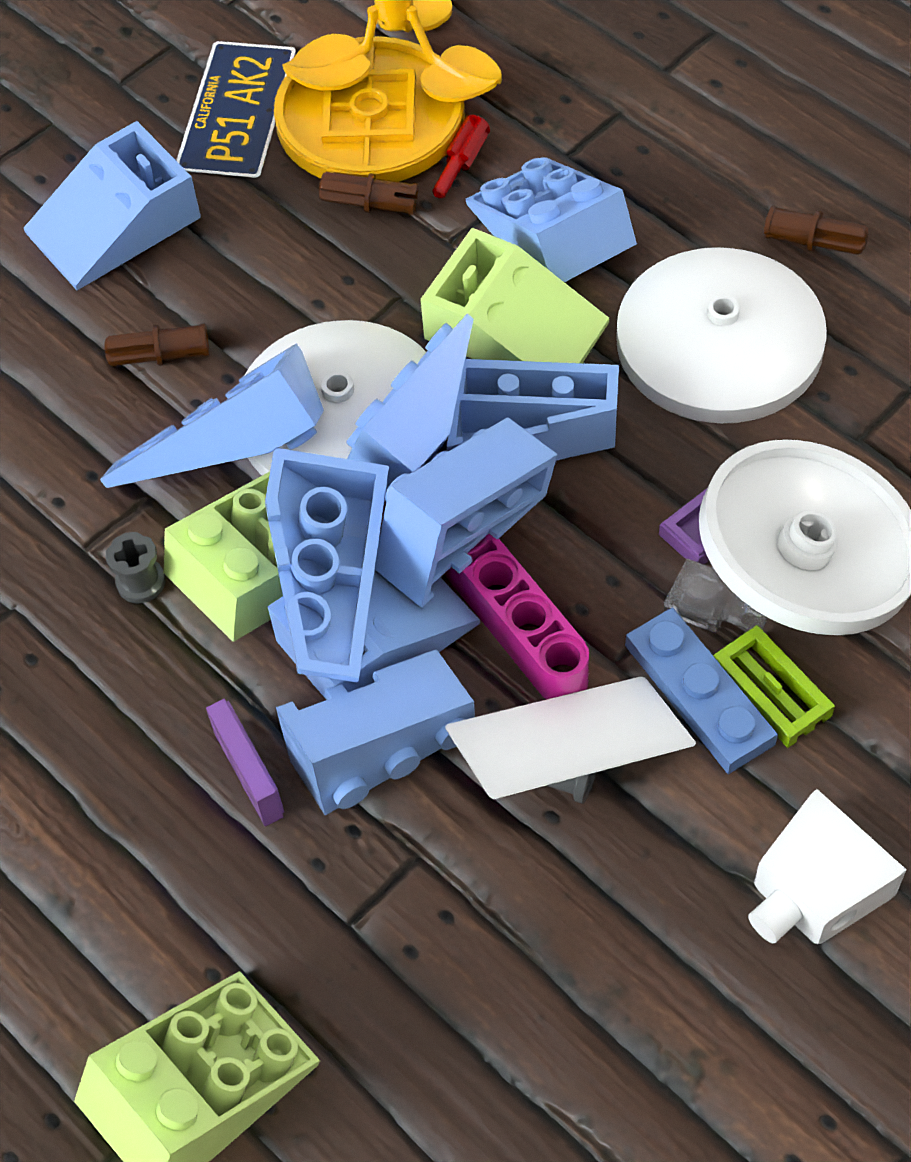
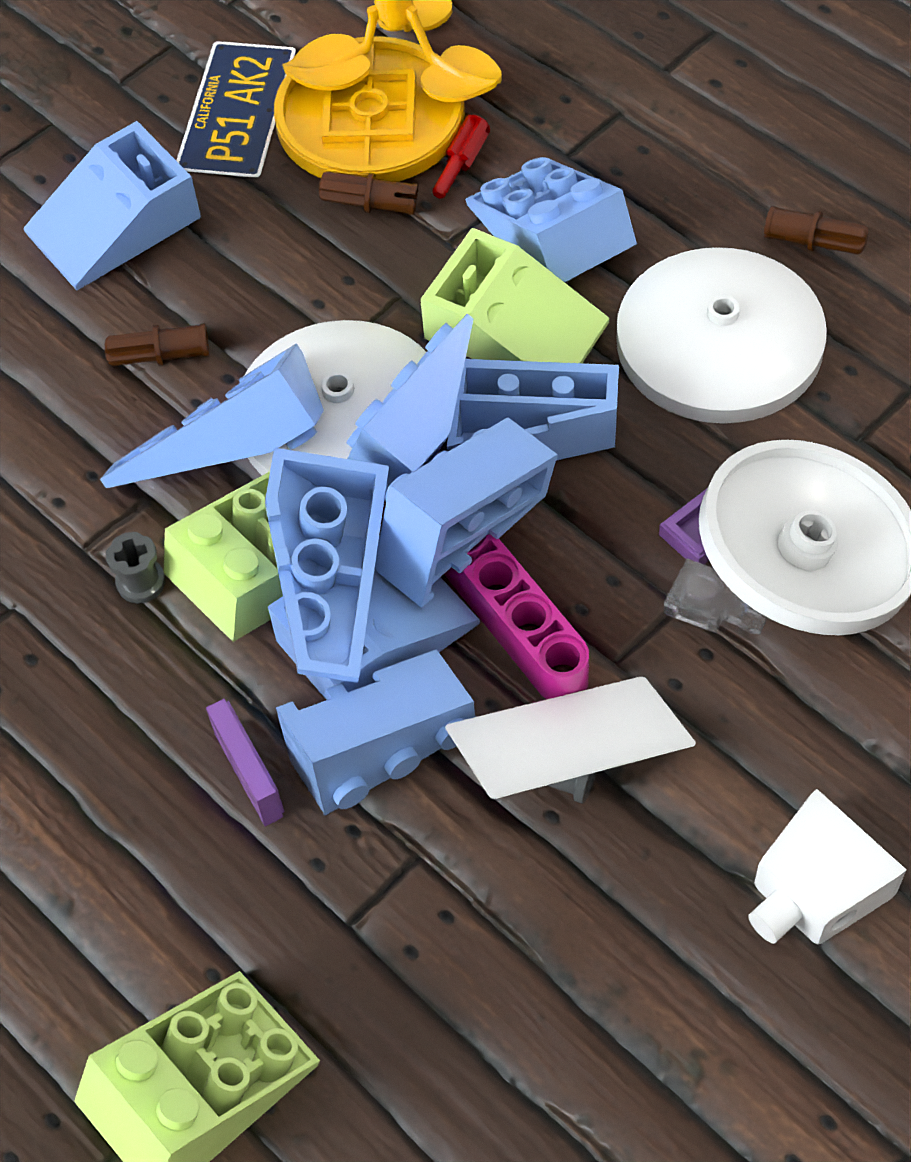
(701, 690): medium blue plate -> none
(820, 706): lime tile -> none

